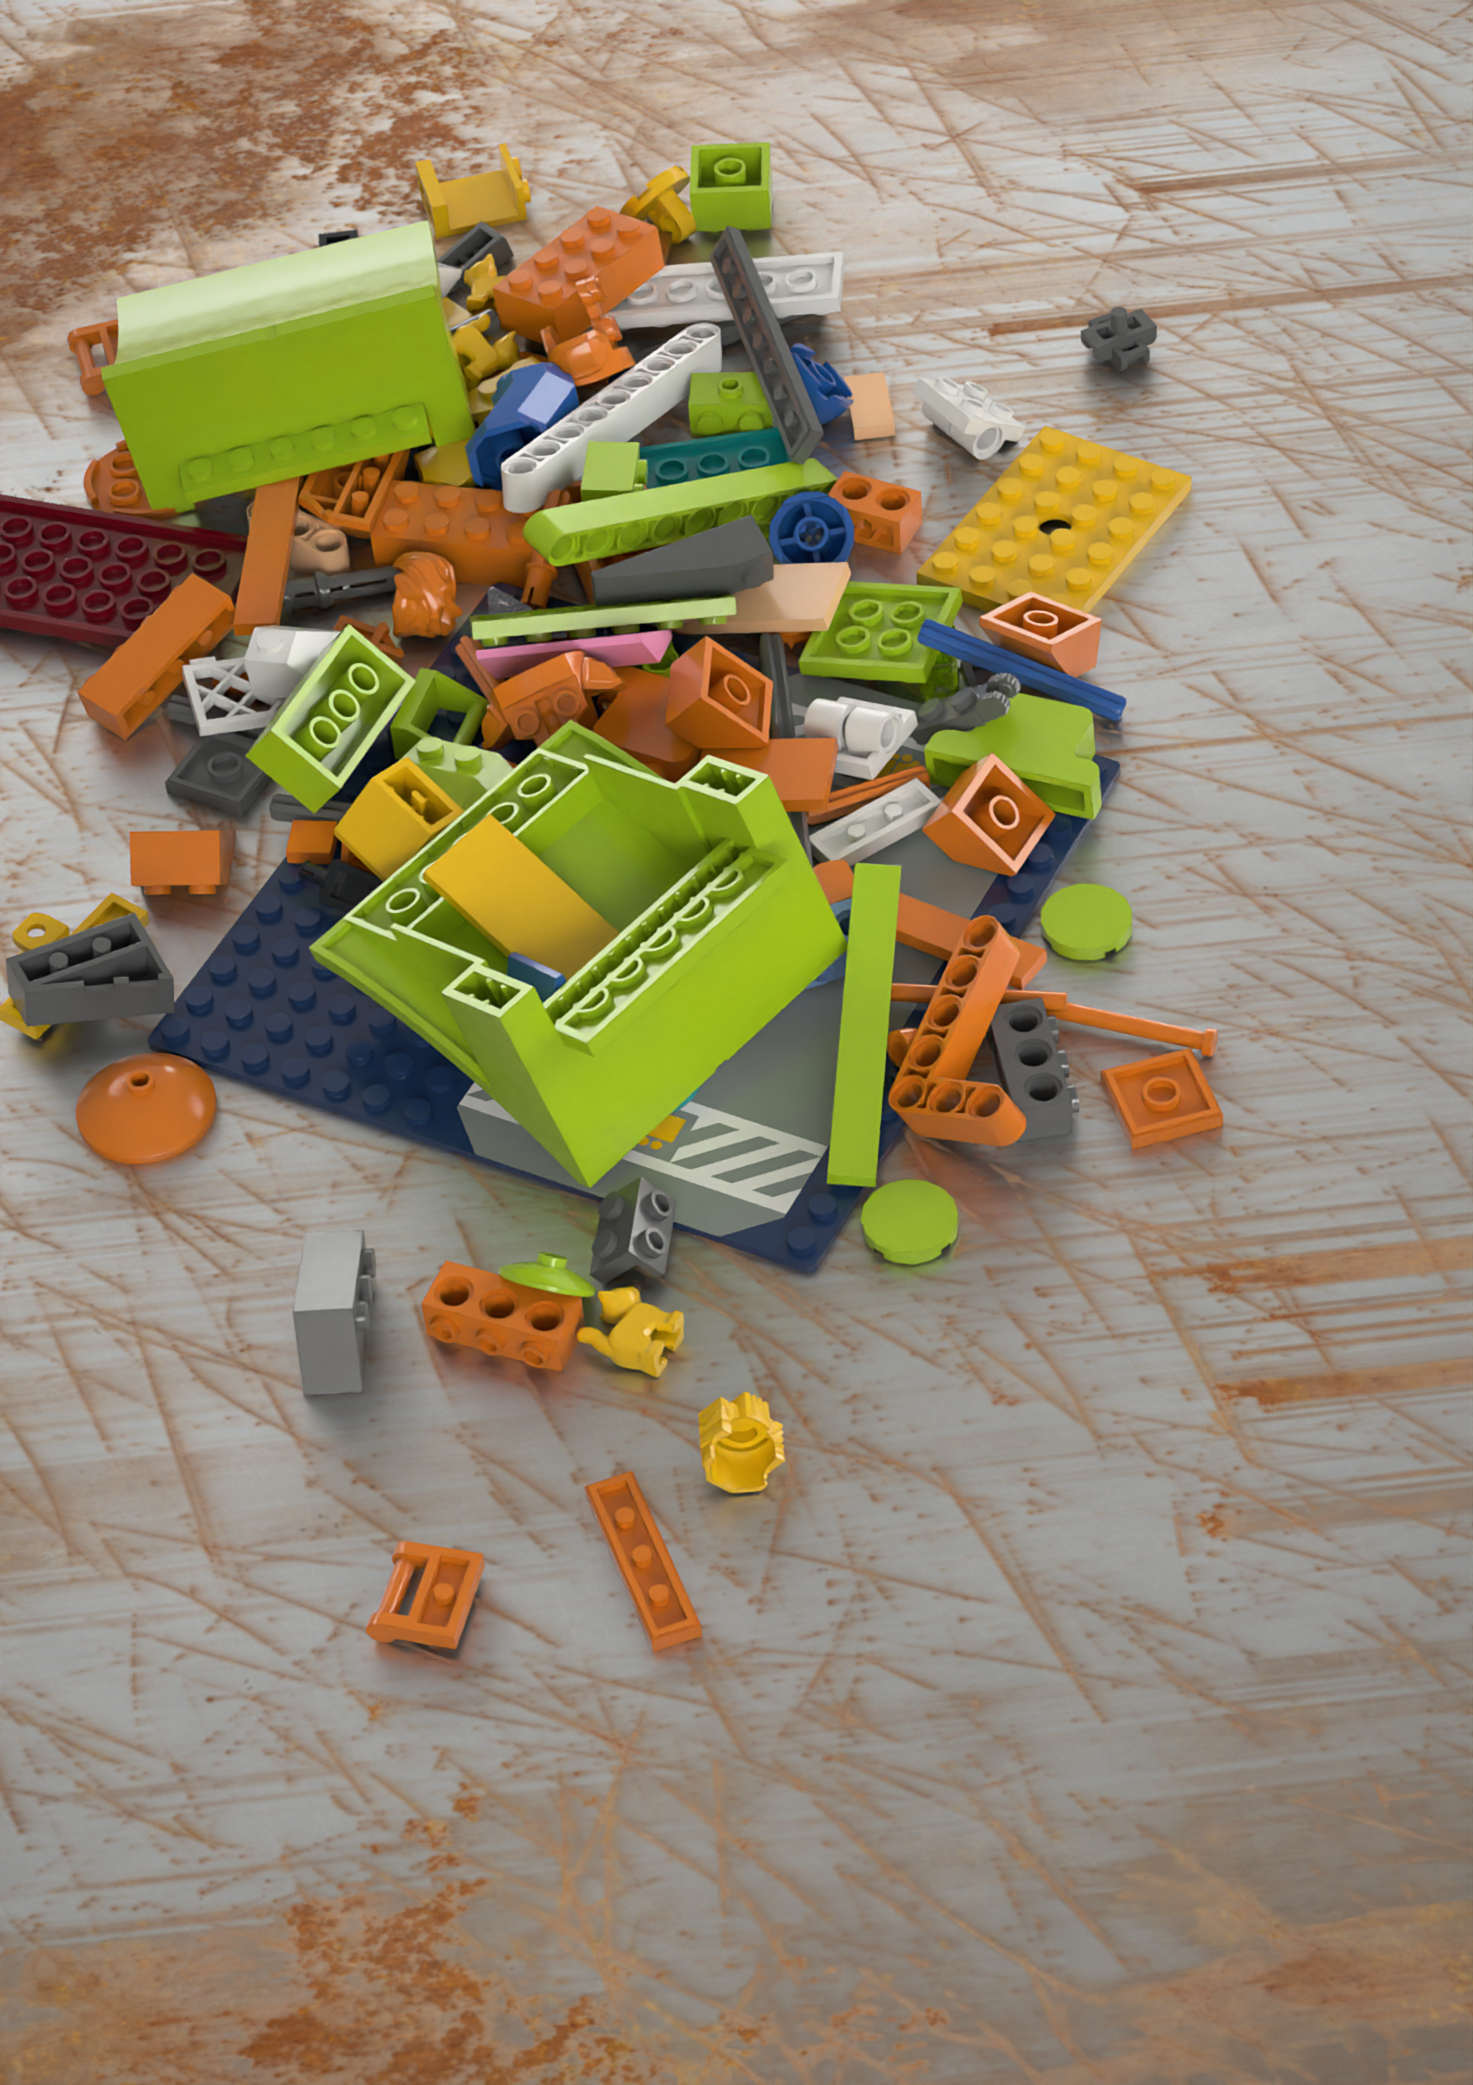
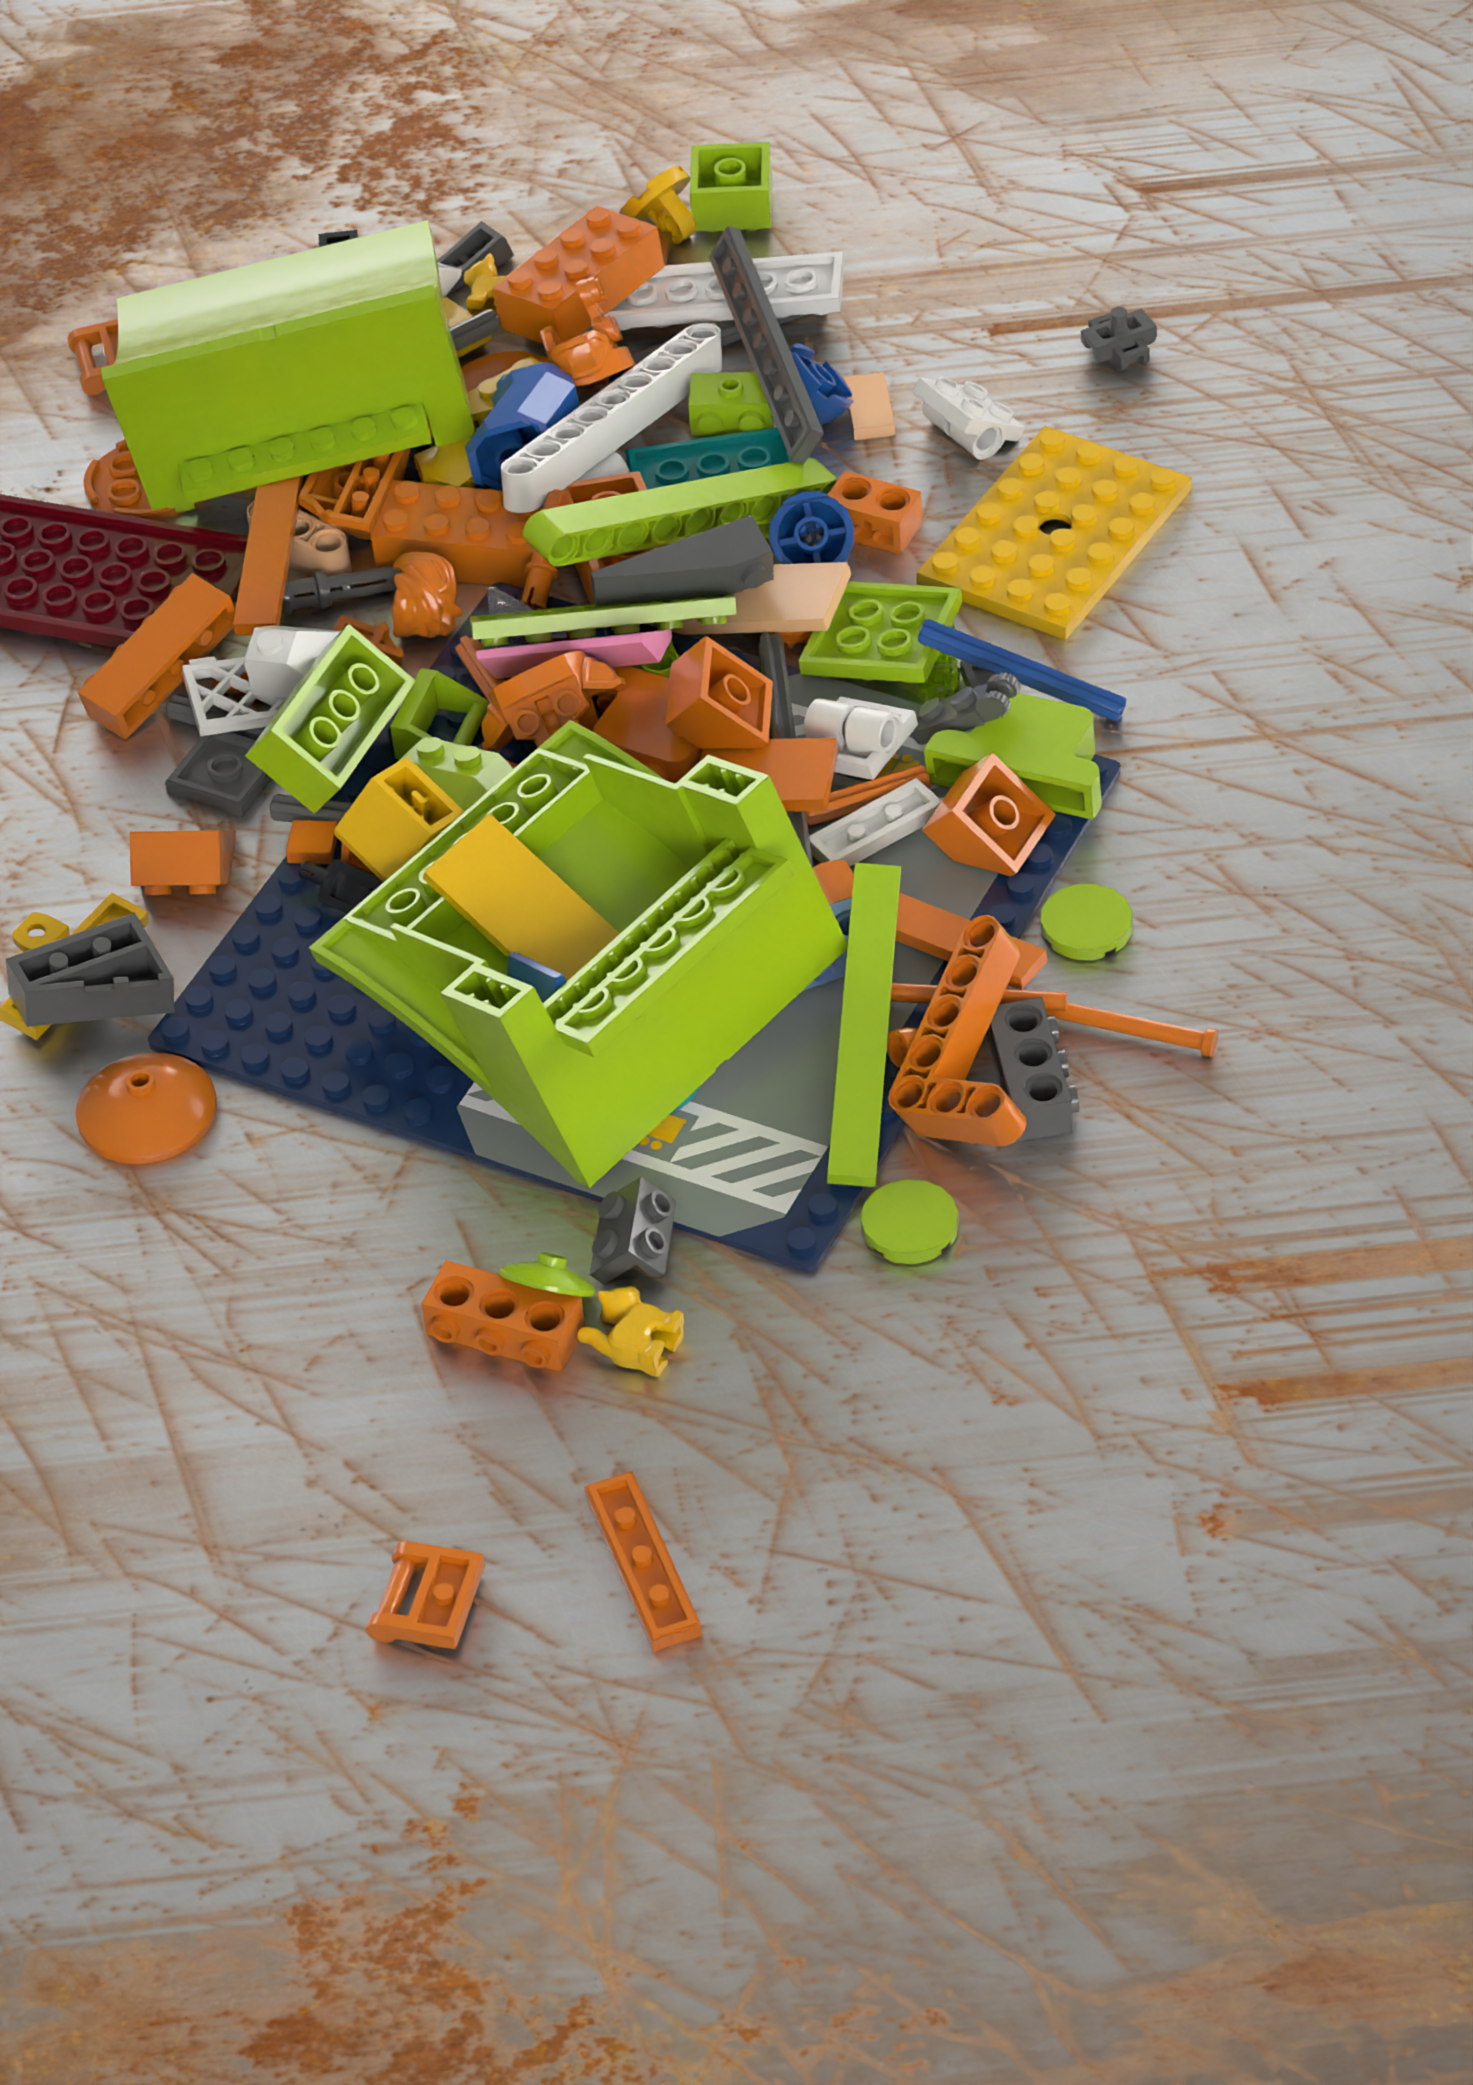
(333, 1311): dark grey wedge -> none
(465, 202): yellow panel -> none
(478, 356): yellow animal -> none
(612, 470): lime brick -> none
(739, 1443): yellow hair -> none
(1045, 633): orange slope -> none
(1161, 1098): orange tile -> none

